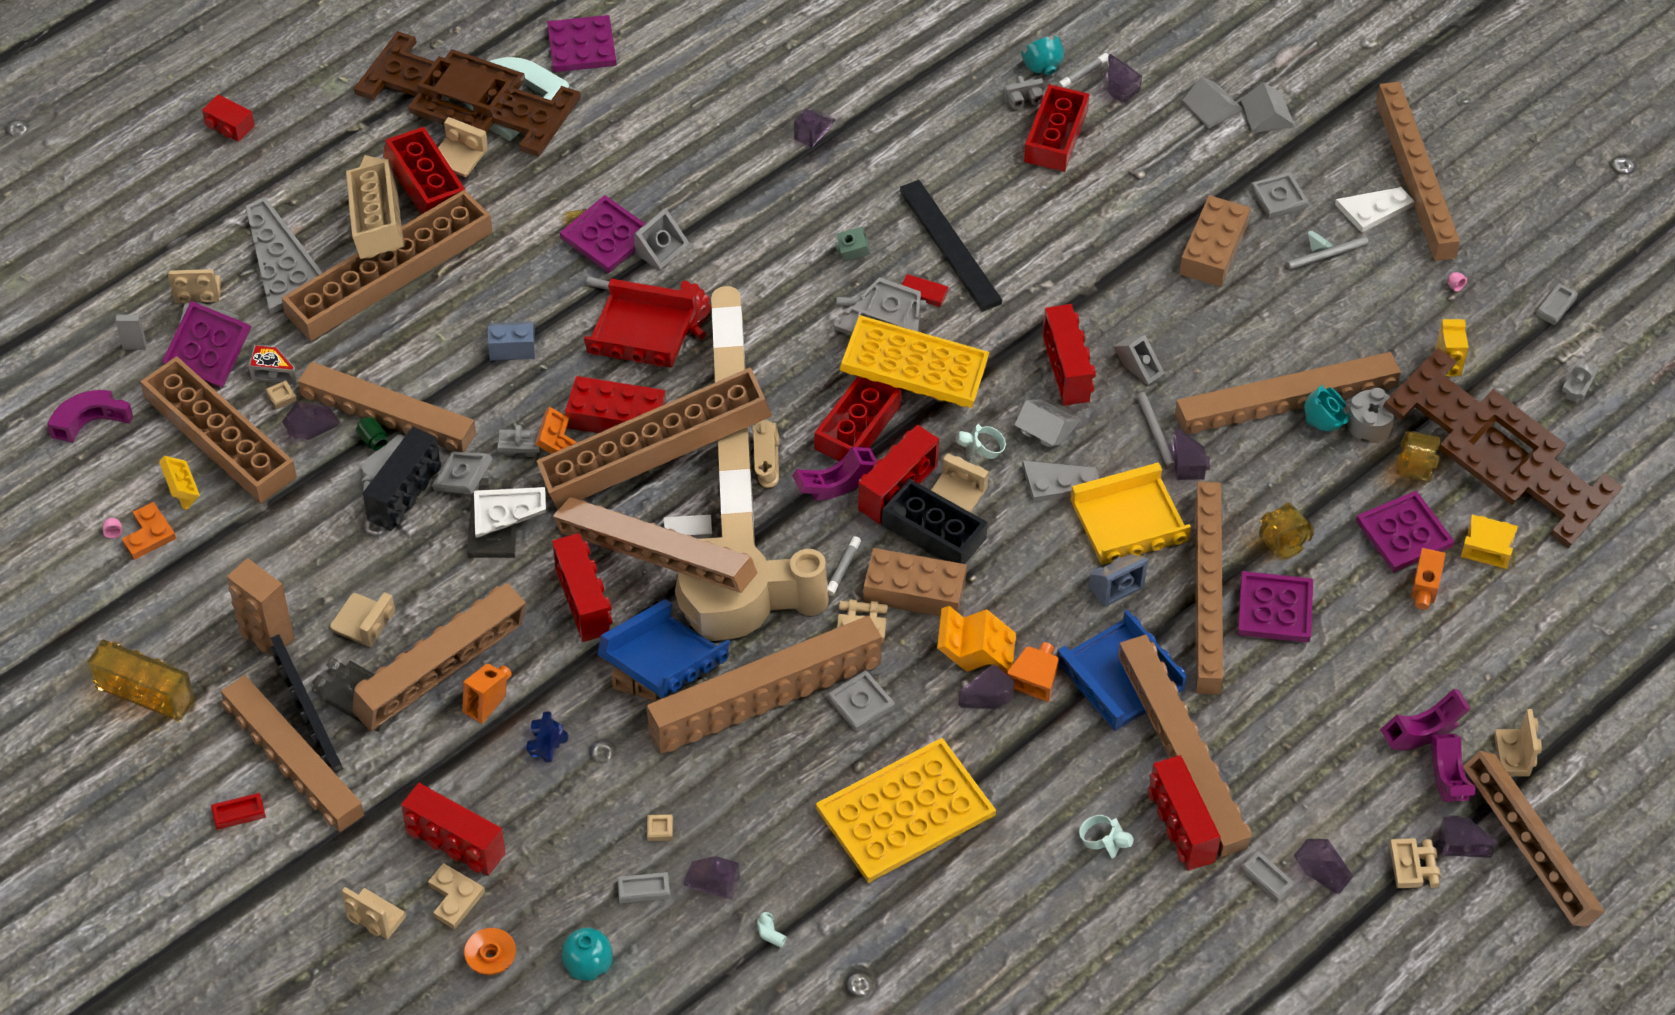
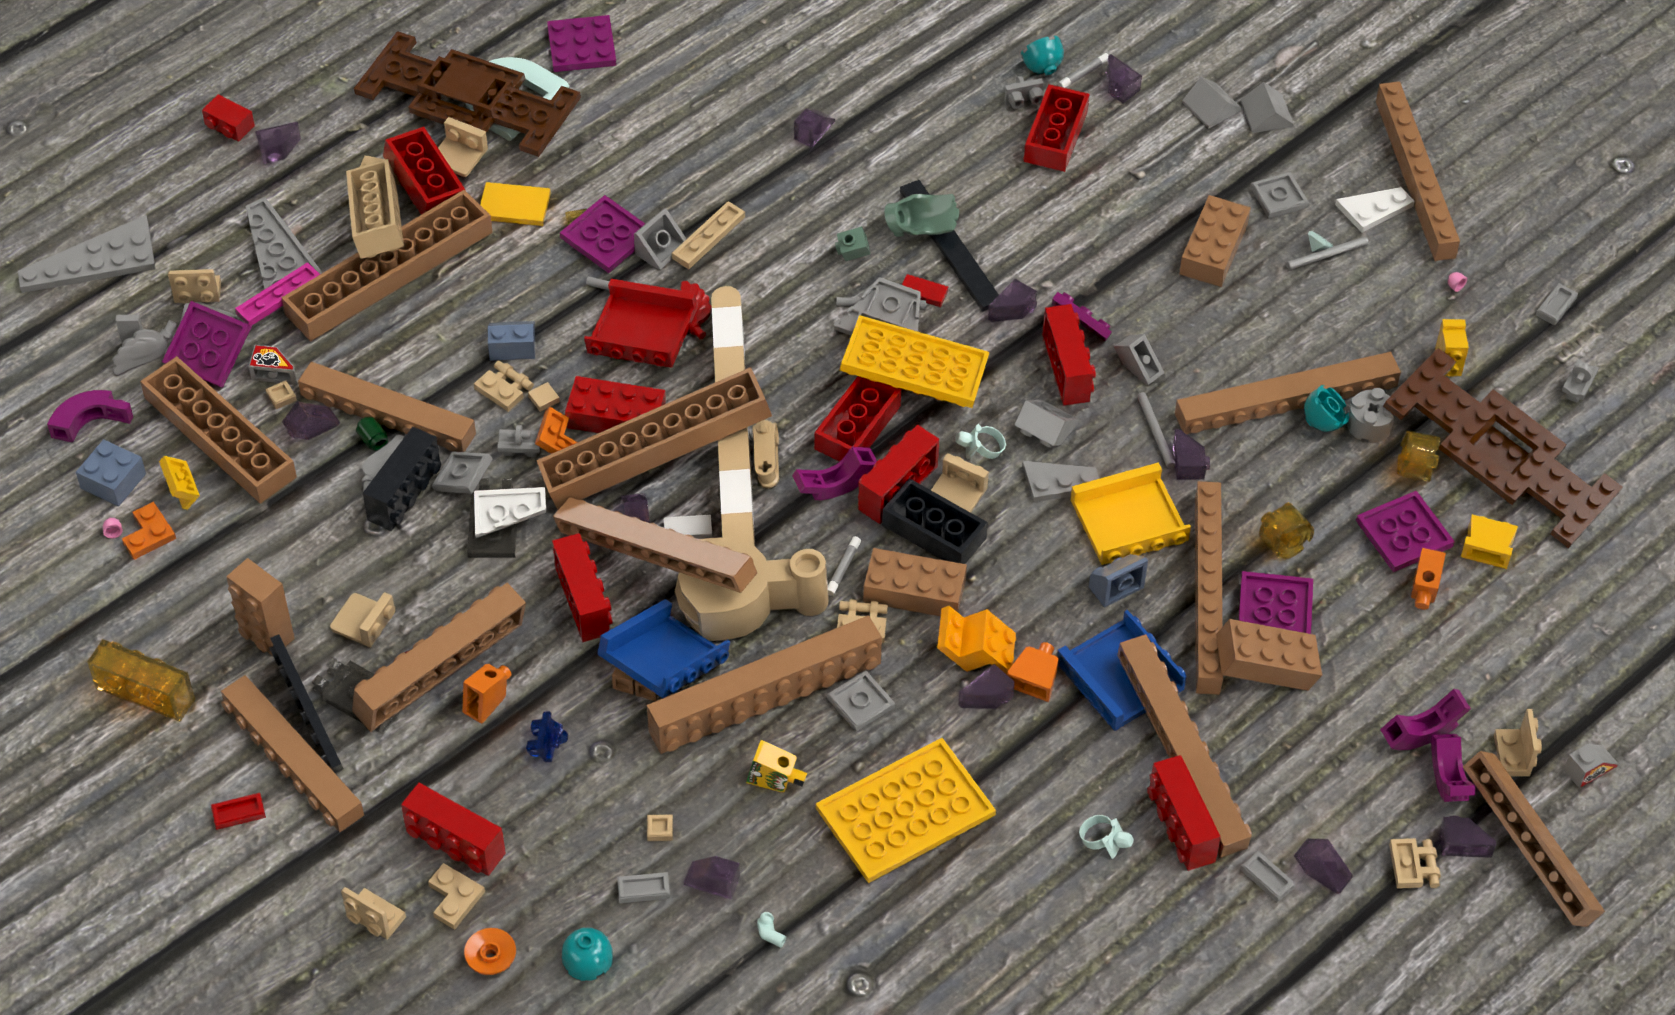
(105, 256): none -> light grey wing
(111, 472): none -> sand blue brick
(142, 348): none -> light grey animal
(270, 298): none -> dark pink plate
(277, 141): none -> clear purple slope
(500, 391): none -> tan plate
(516, 203): none -> yellow tile
(543, 397): none -> tan tile
(636, 506): none -> clear purple slope
(708, 235): none -> tan plate
(774, 768): none -> yellow torso
(922, 215): none -> sand green hair
(1013, 302): none -> clear purple slope
(1099, 327): none -> magenta wing
(1268, 654): none -> medium nougat brick
(1588, 764): none -> light grey slope

